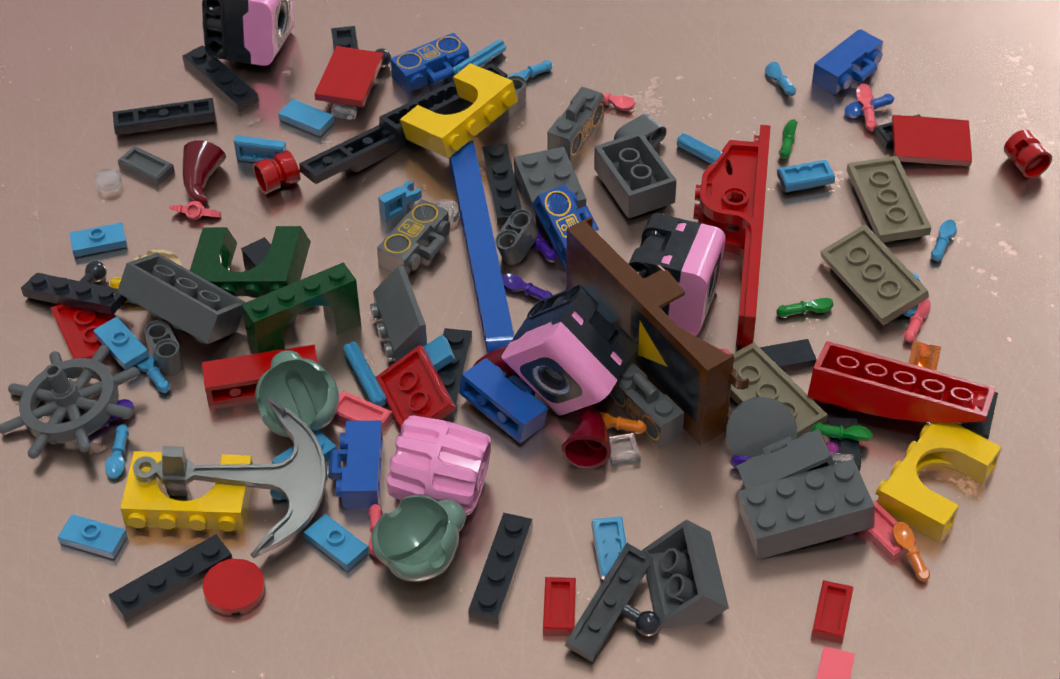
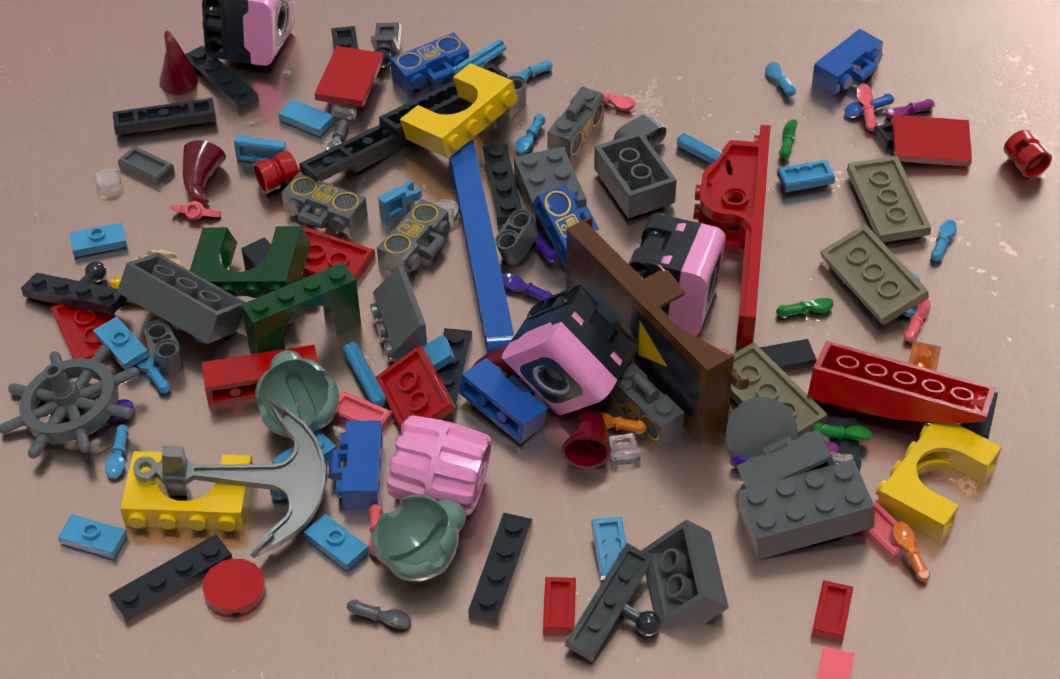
(177, 71): none -> dark red hat
(324, 204): none -> dark grey piece
(329, 251): none -> red tile
(338, 136): none -> dark grey piece
(387, 36): none -> dark grey bracket
(393, 617): none -> dark grey piece
(525, 143): none -> dark azure piece
(911, 108): none -> magenta piece

